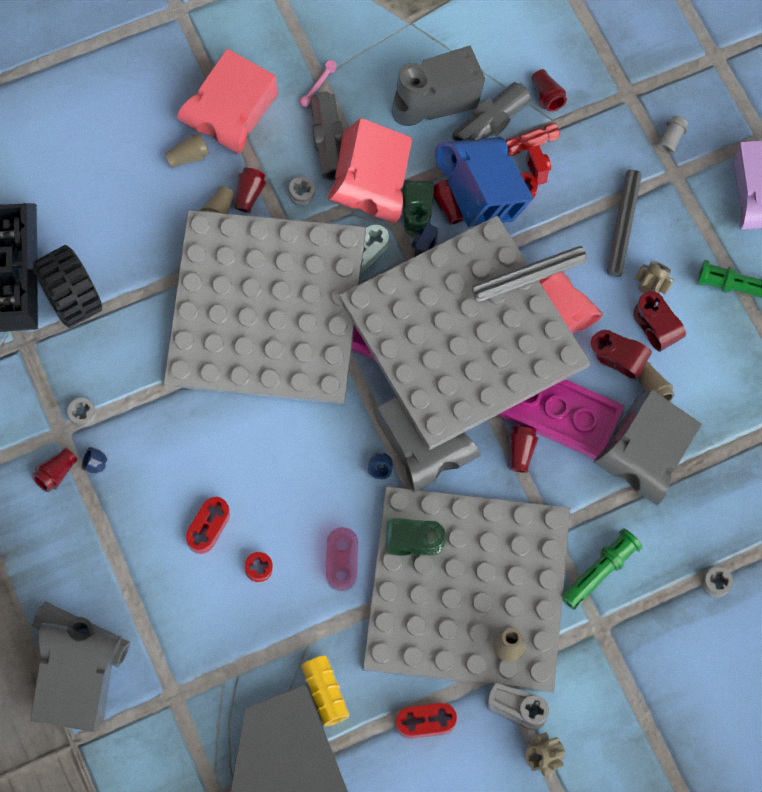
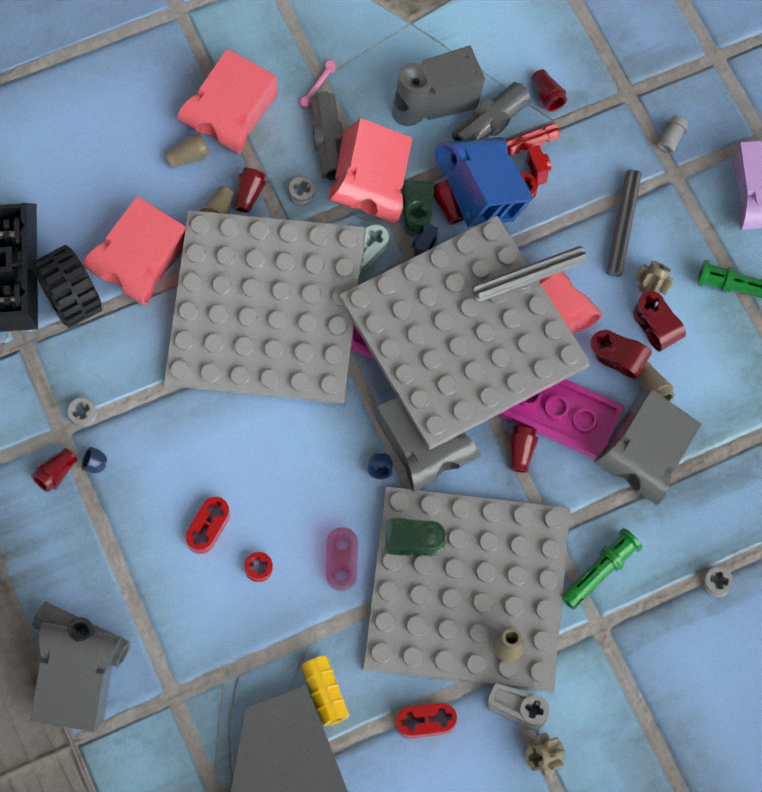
(138, 250): none -> coral piece

